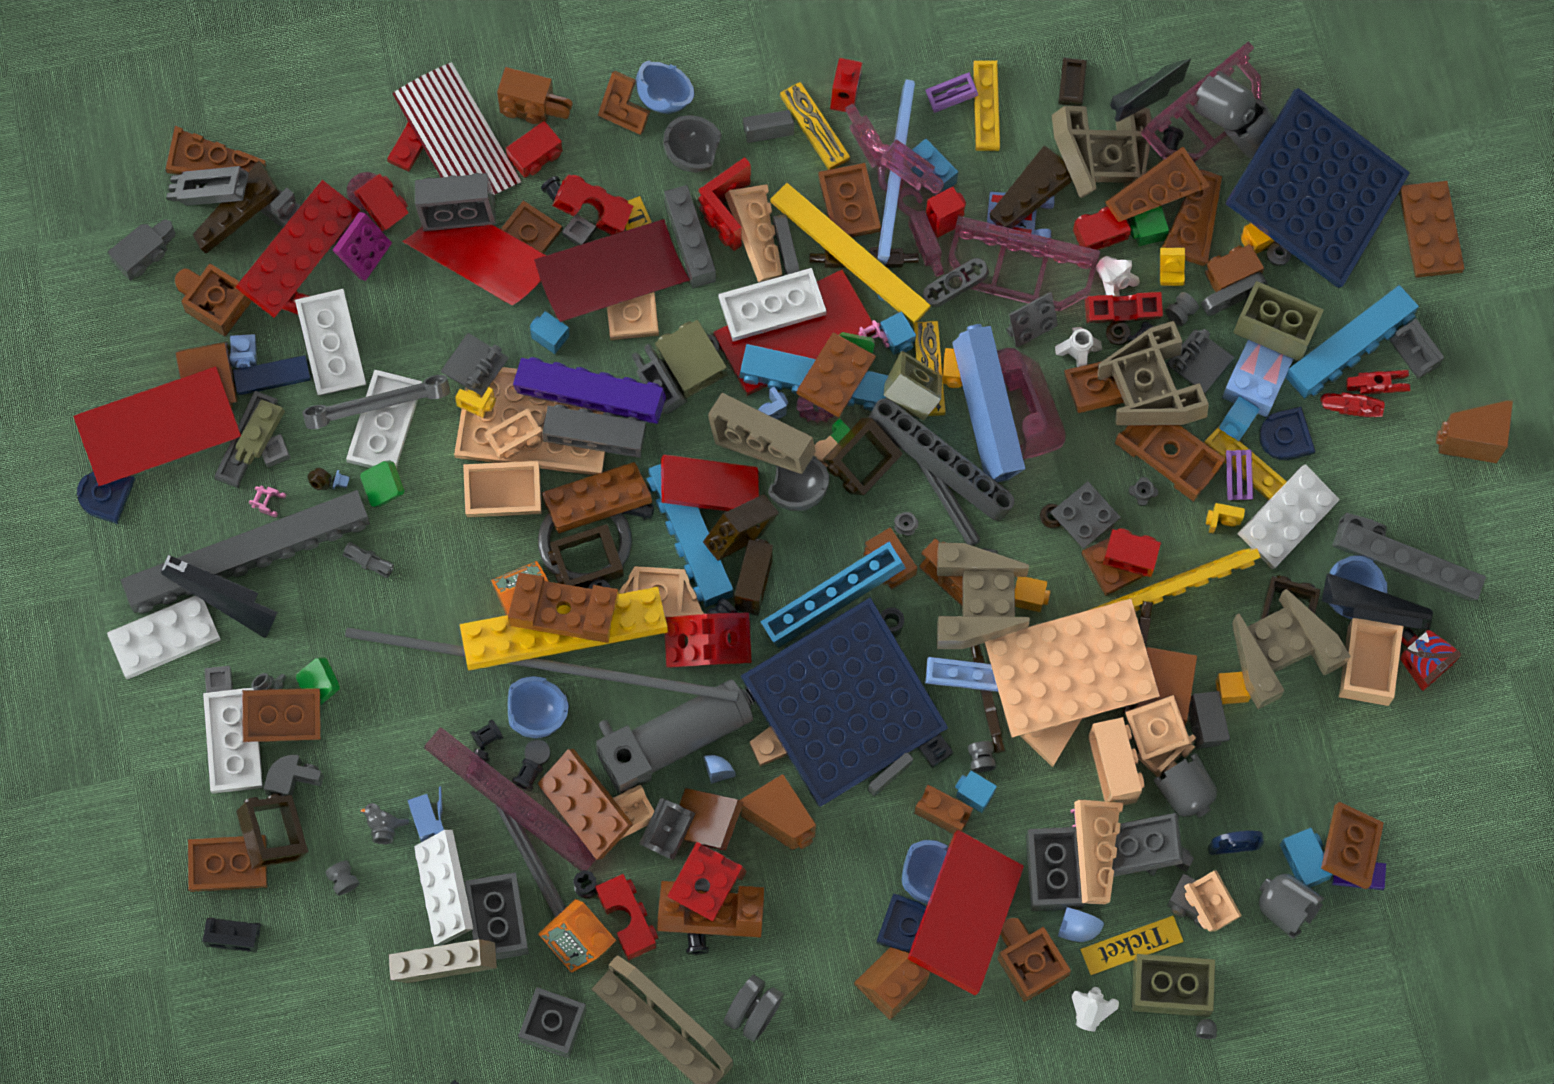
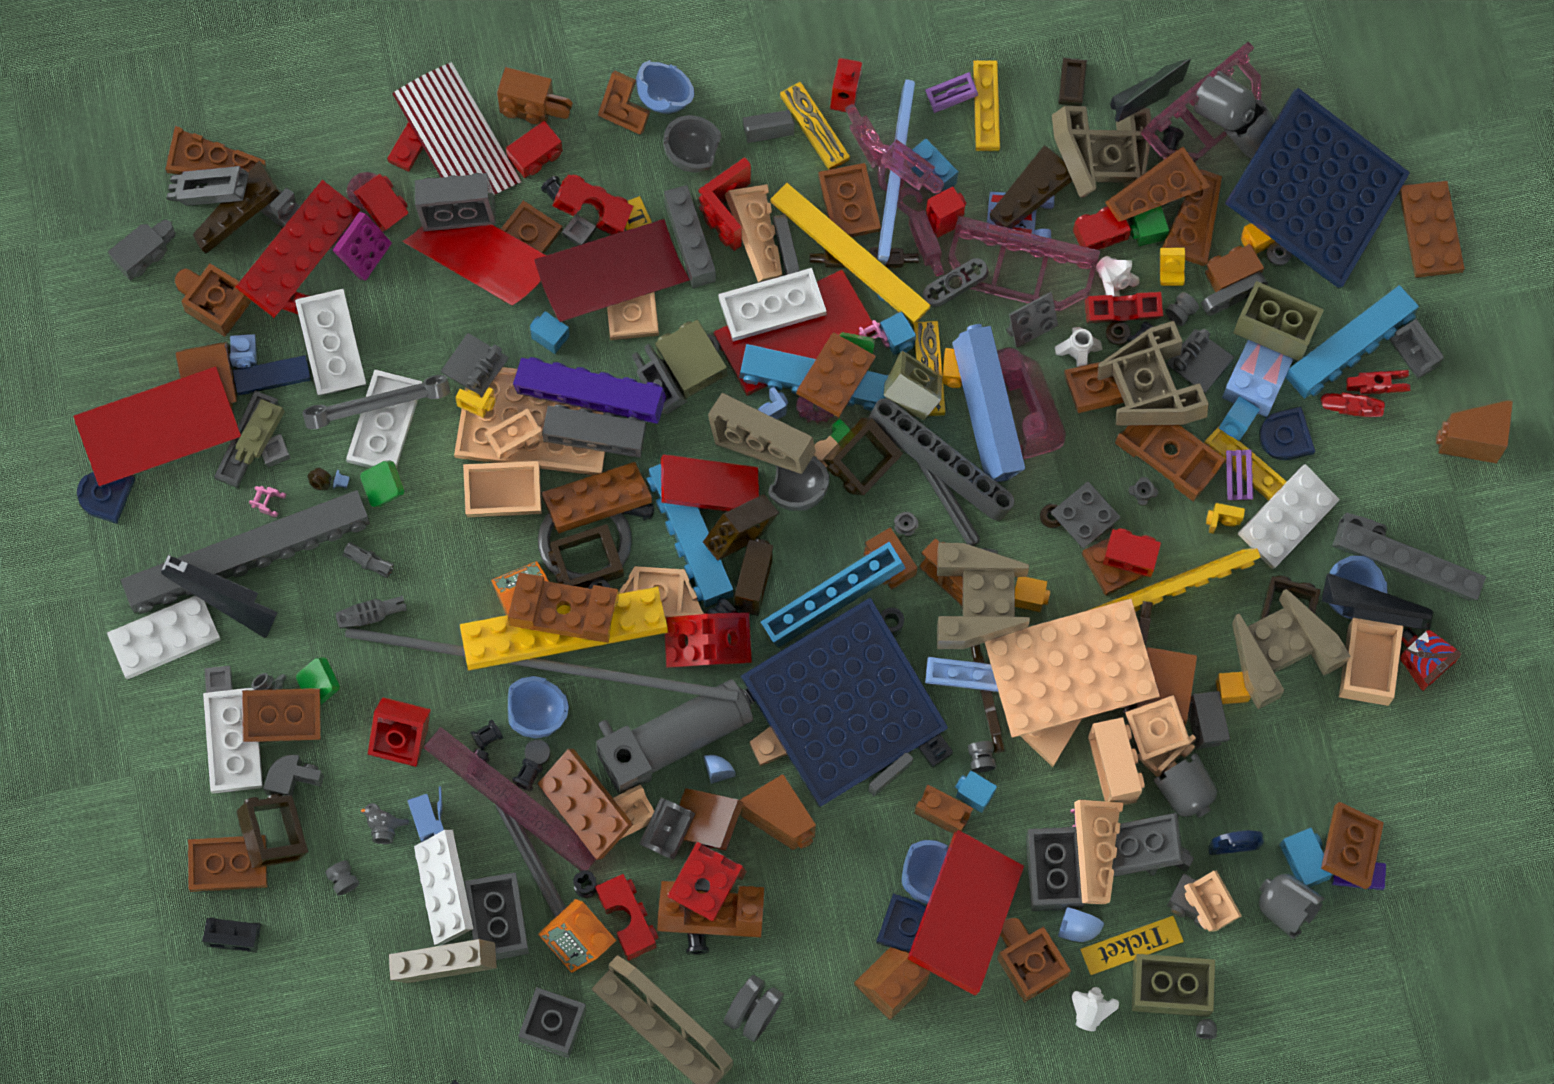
(369, 612): none -> dark grey hinge
(398, 731): none -> red slope

